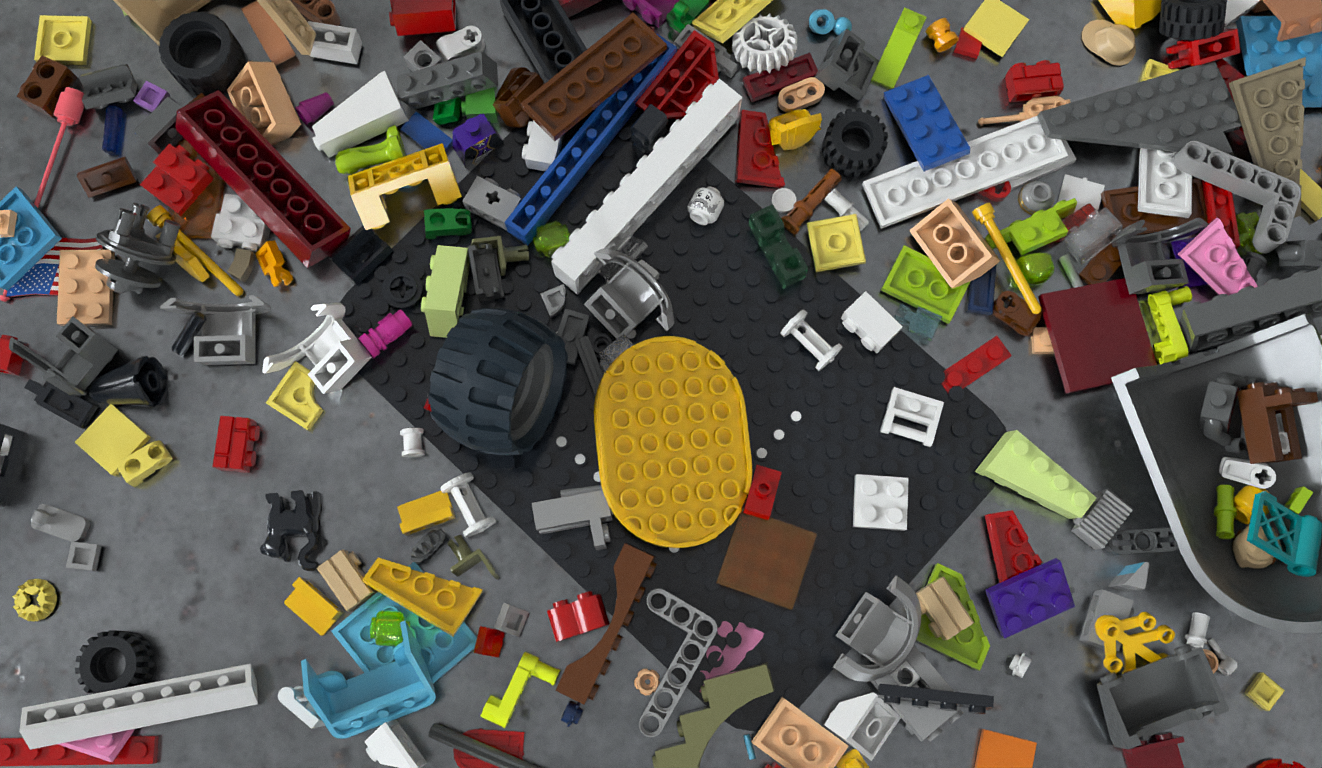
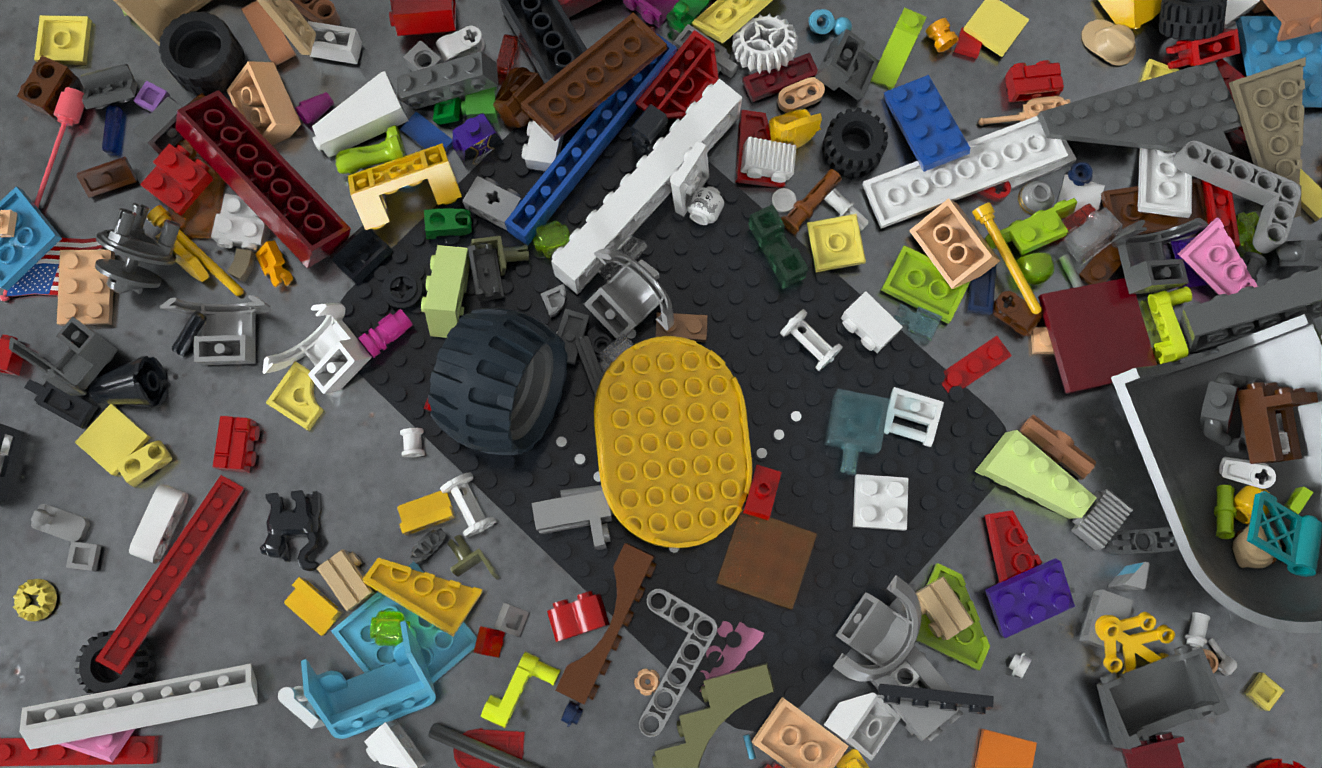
(158, 523): none -> white beam
(169, 575): none -> red plate
(506, 55): none -> clear red beam
(686, 326): none -> medium nougat plate
(689, 177): none -> white plate
(768, 159): none -> white brick
(856, 425): none -> clear light blue brick
(1058, 447): none -> nougat piece
(1083, 168): none -> dark blue plate

